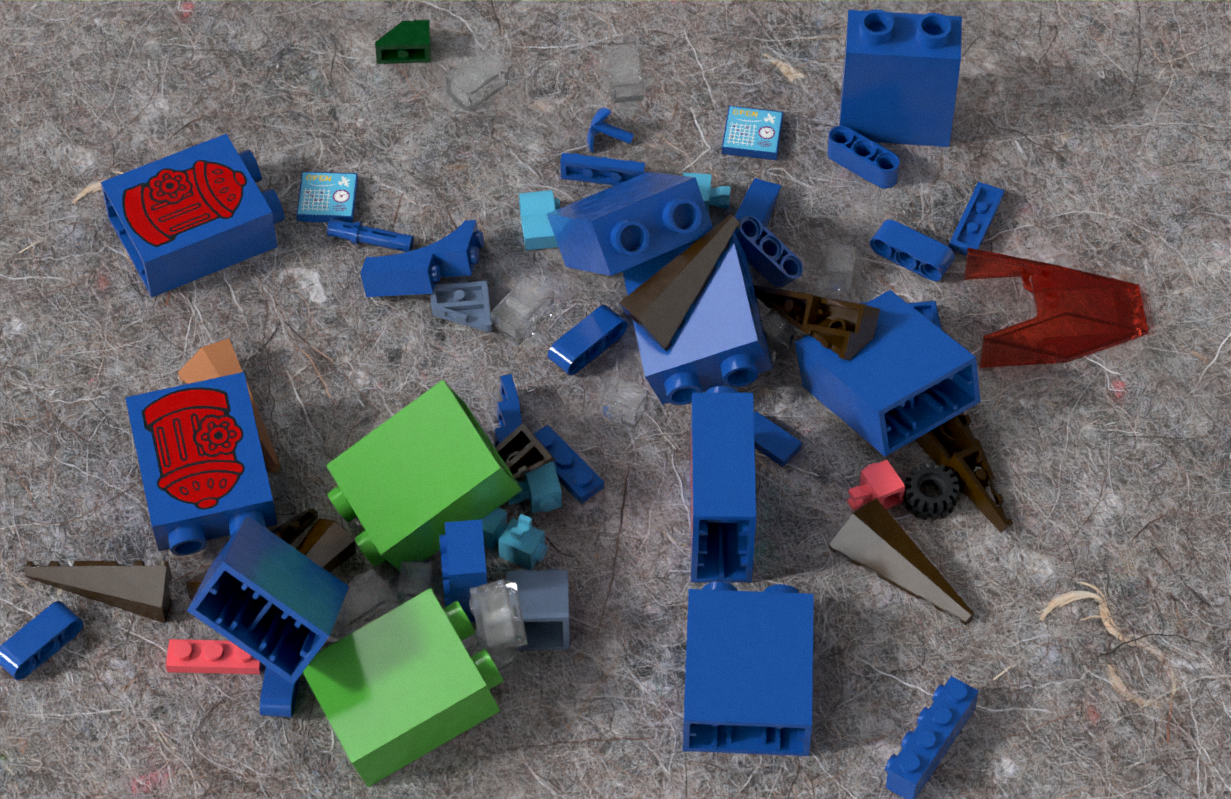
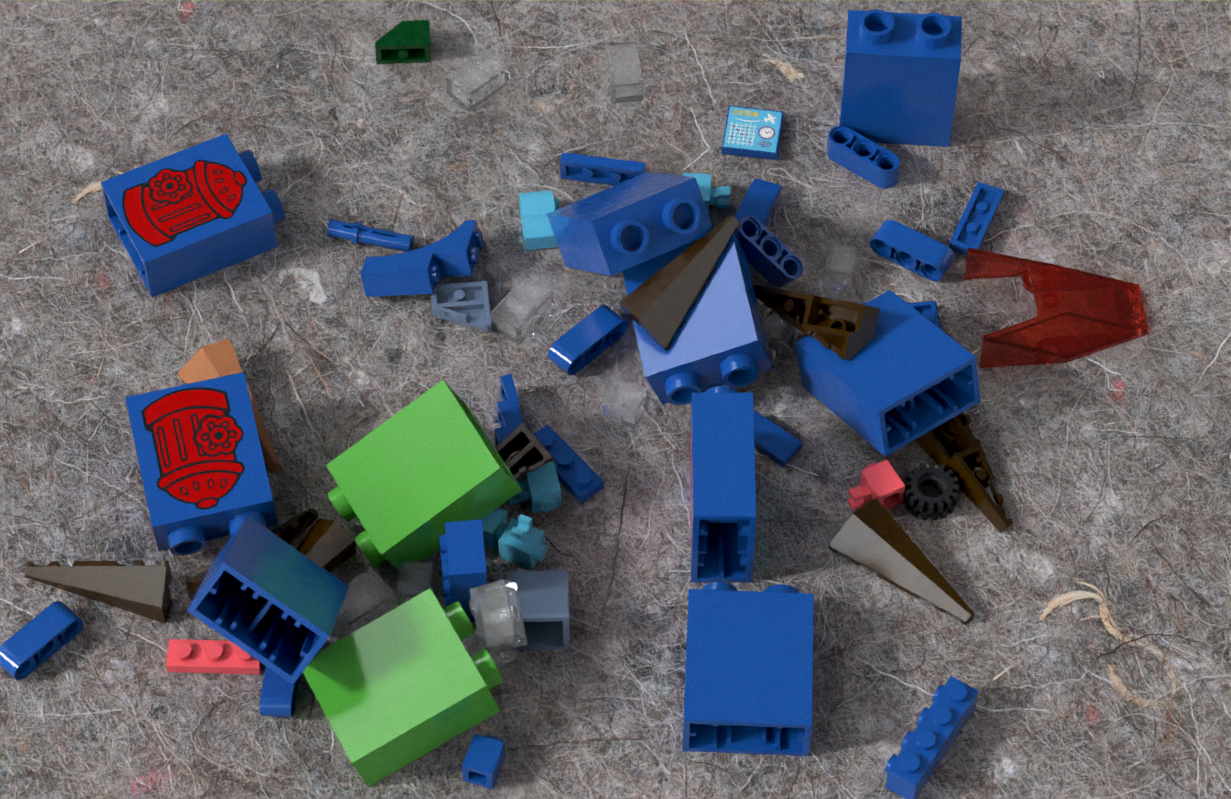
(327, 197): tile -> none
(483, 760): none -> blue brick
(598, 126): blue plant -> none

